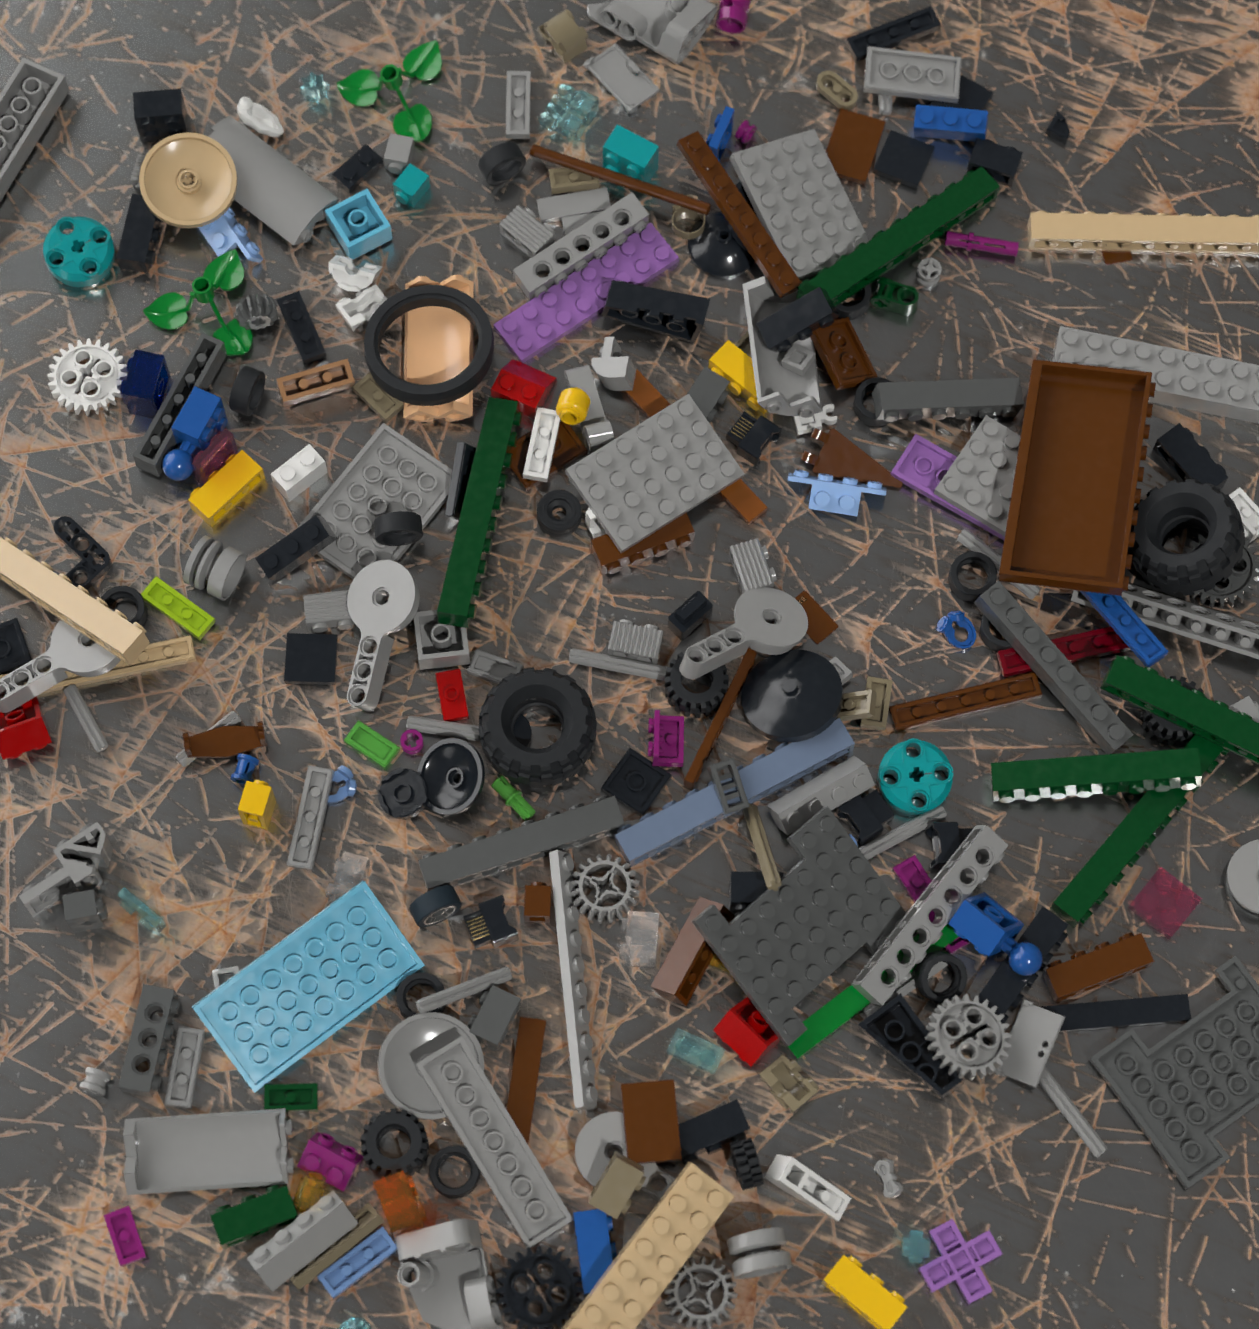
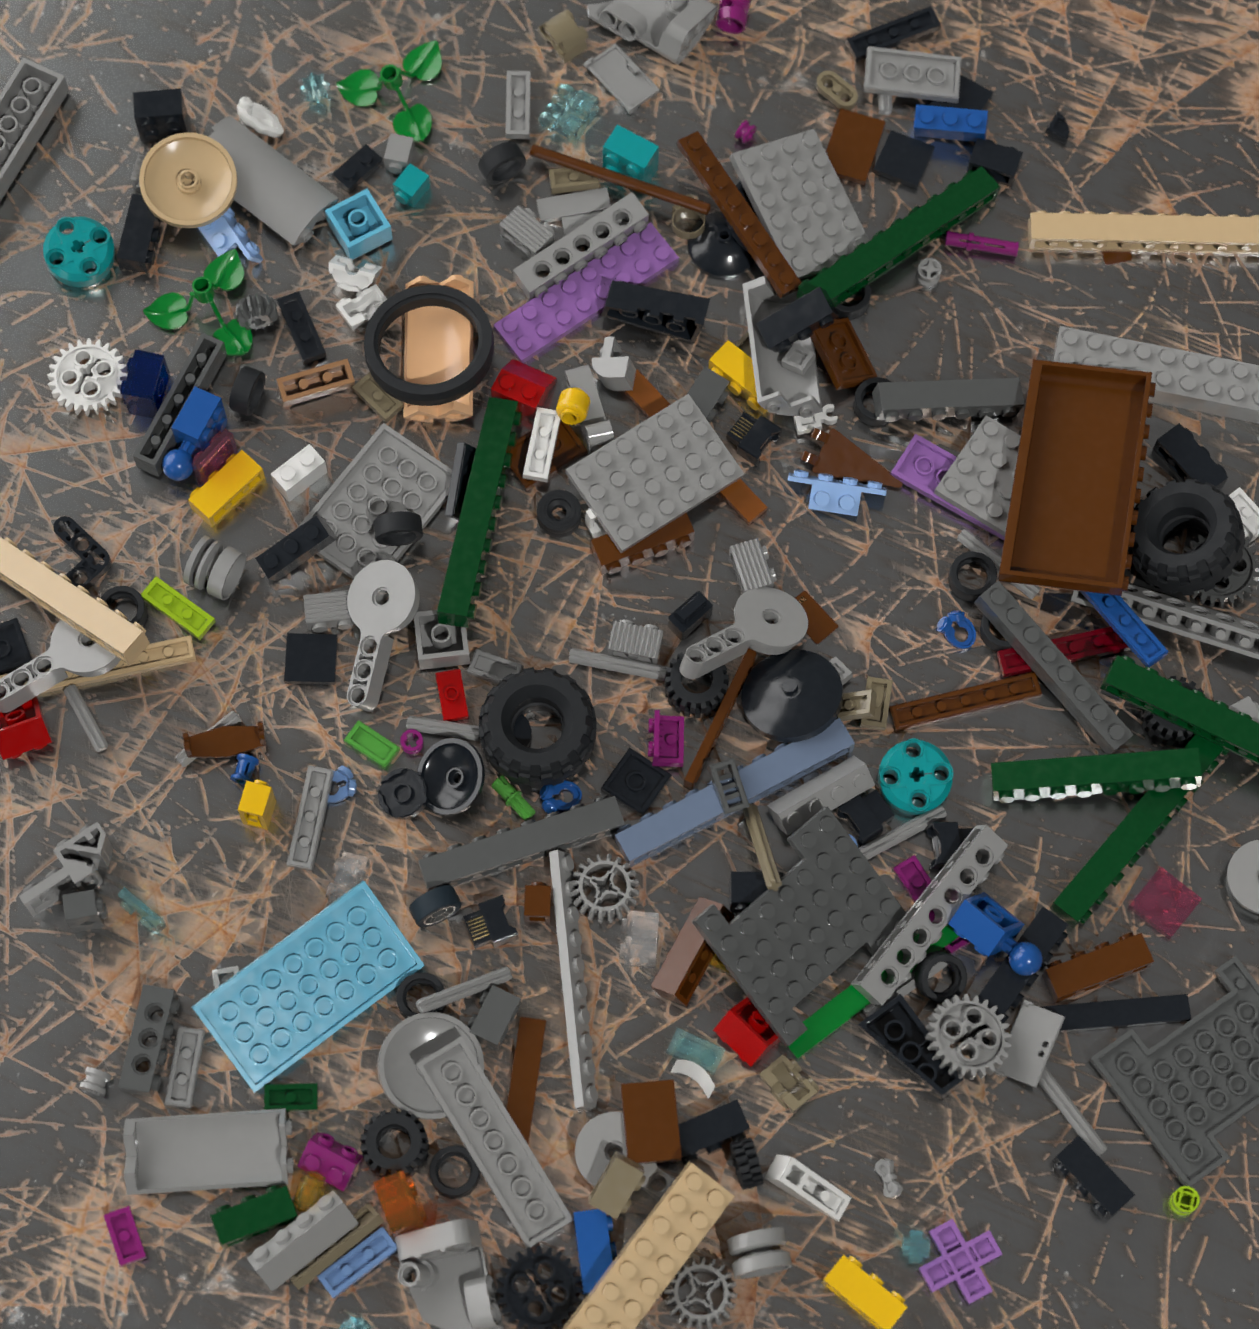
(551, 805): none -> blue piece
(695, 1072): none -> white sticker
(724, 128): blue plate -> none
(893, 297): dark green piece -> none
(1092, 1178): none -> black brick
(1179, 1204): none -> lime wheel

